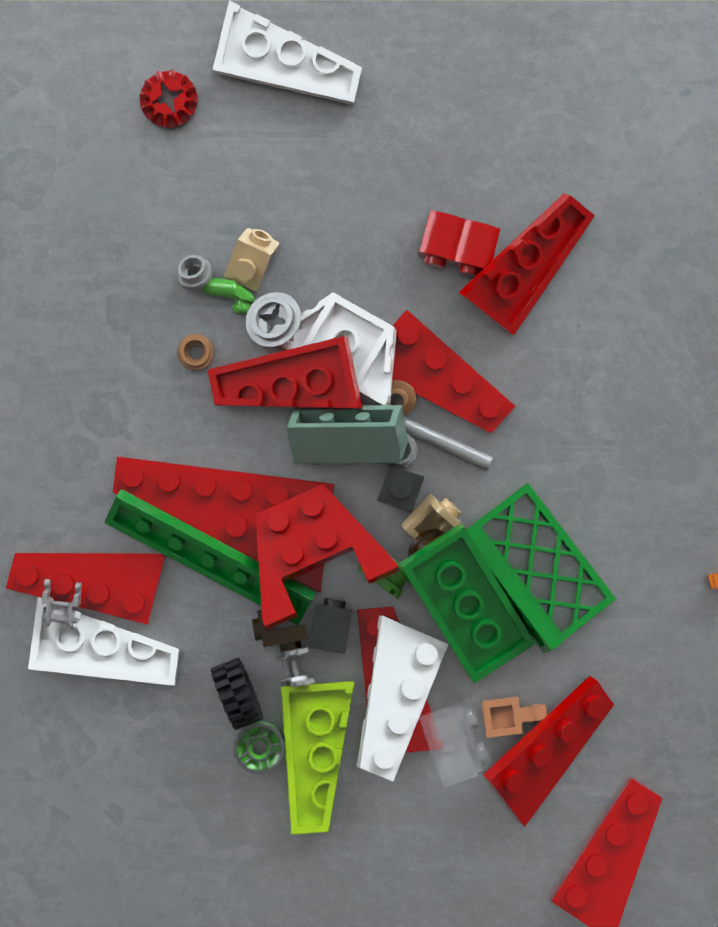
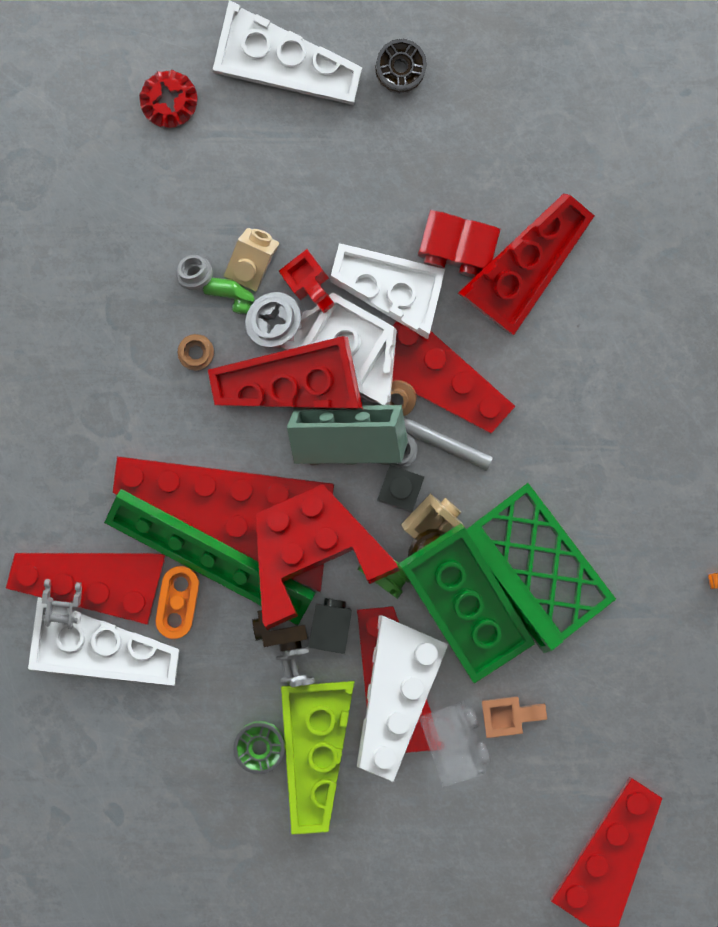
(177, 602): none -> orange plate
(236, 693): black tyre -> none
(305, 278): none -> red plate
(390, 284): none -> white wing
(406, 52): none -> dark brown wheel
(544, 754): red wing -> none

